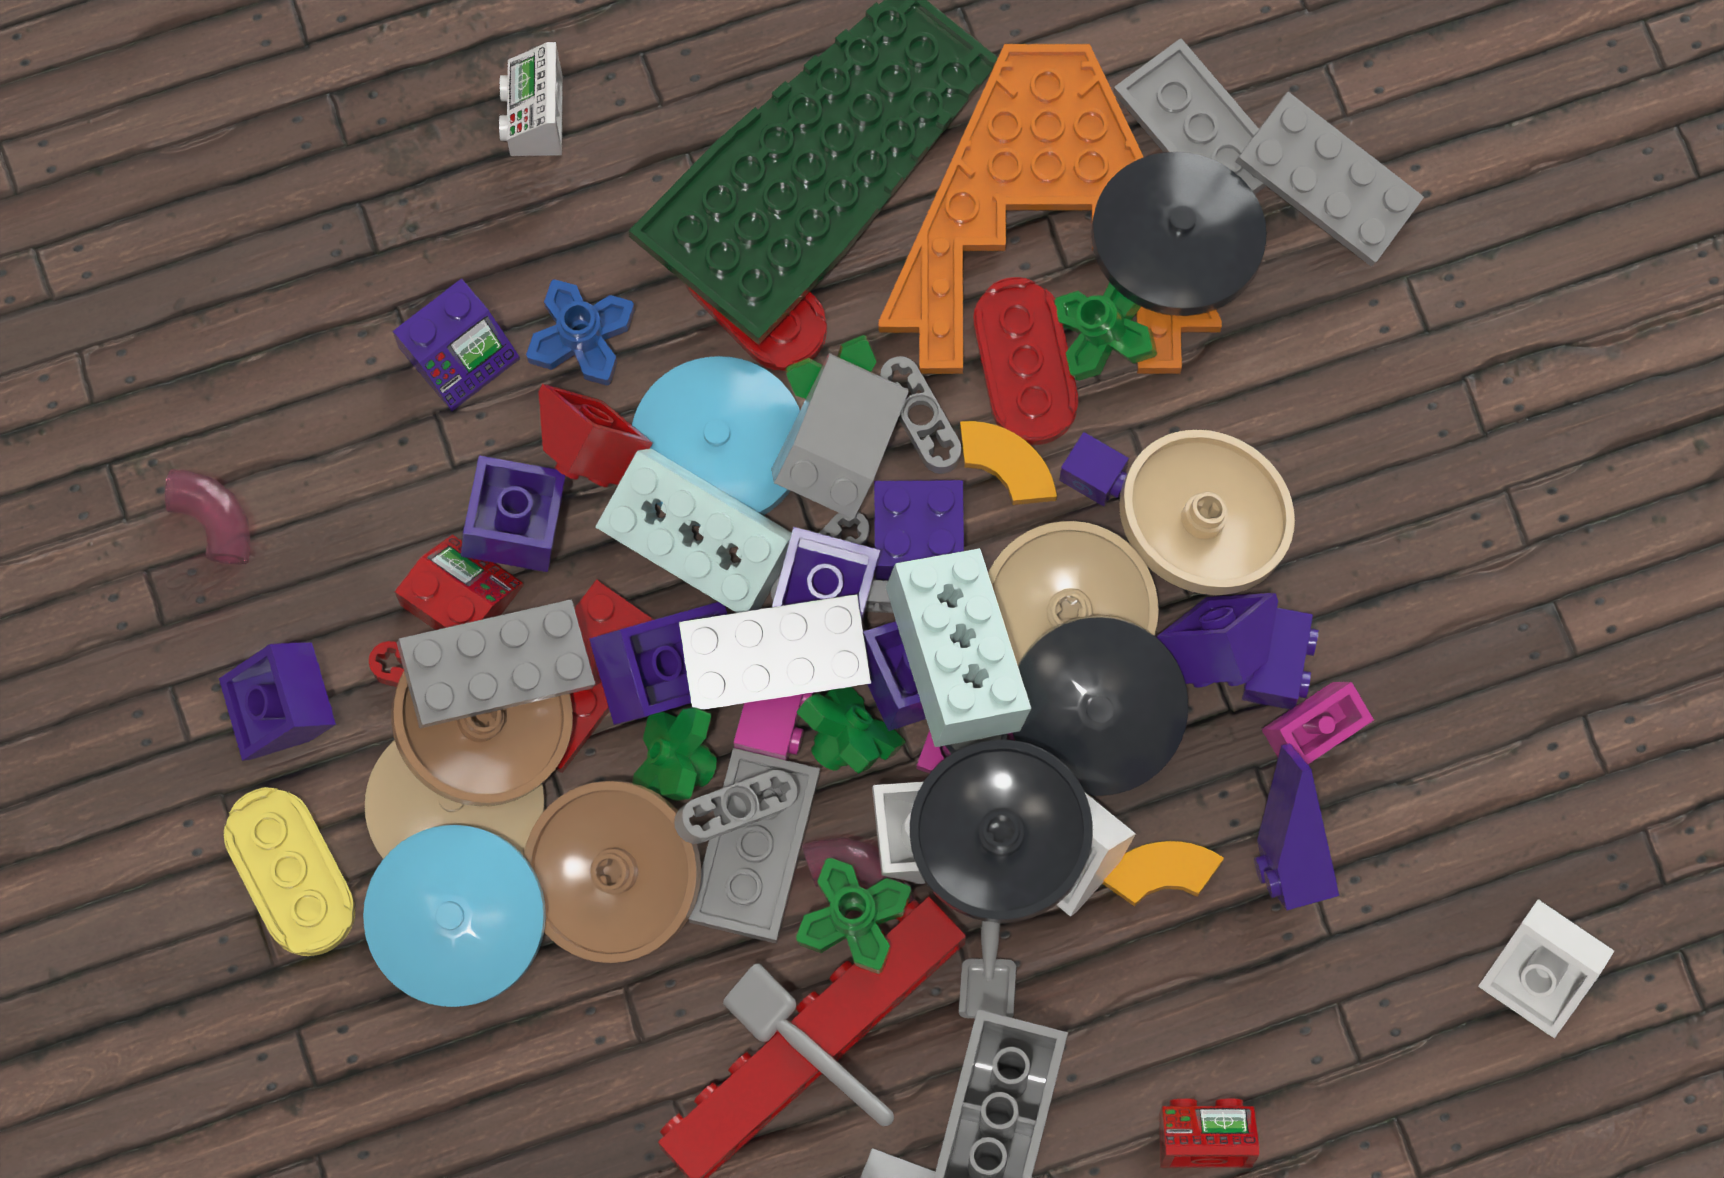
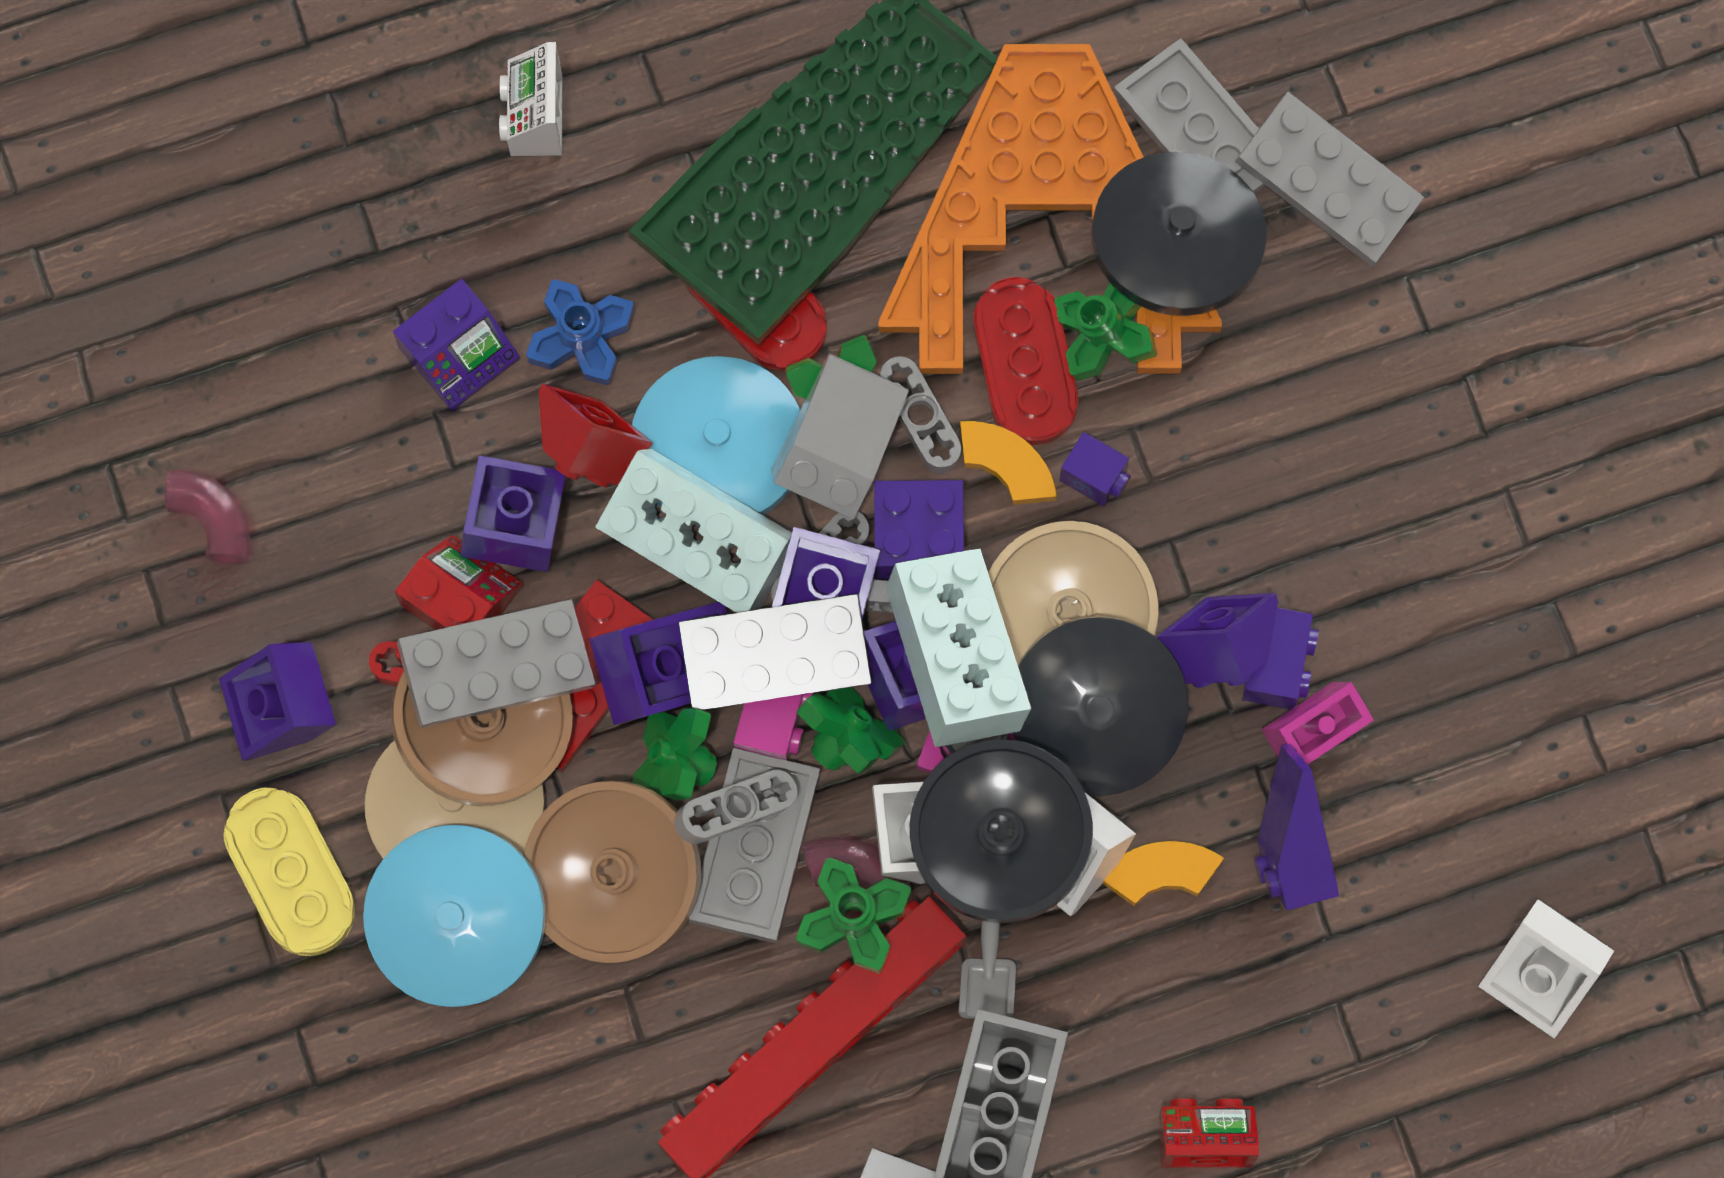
(763, 1009): light grey piece -> none
(1207, 512): tan dish -> none

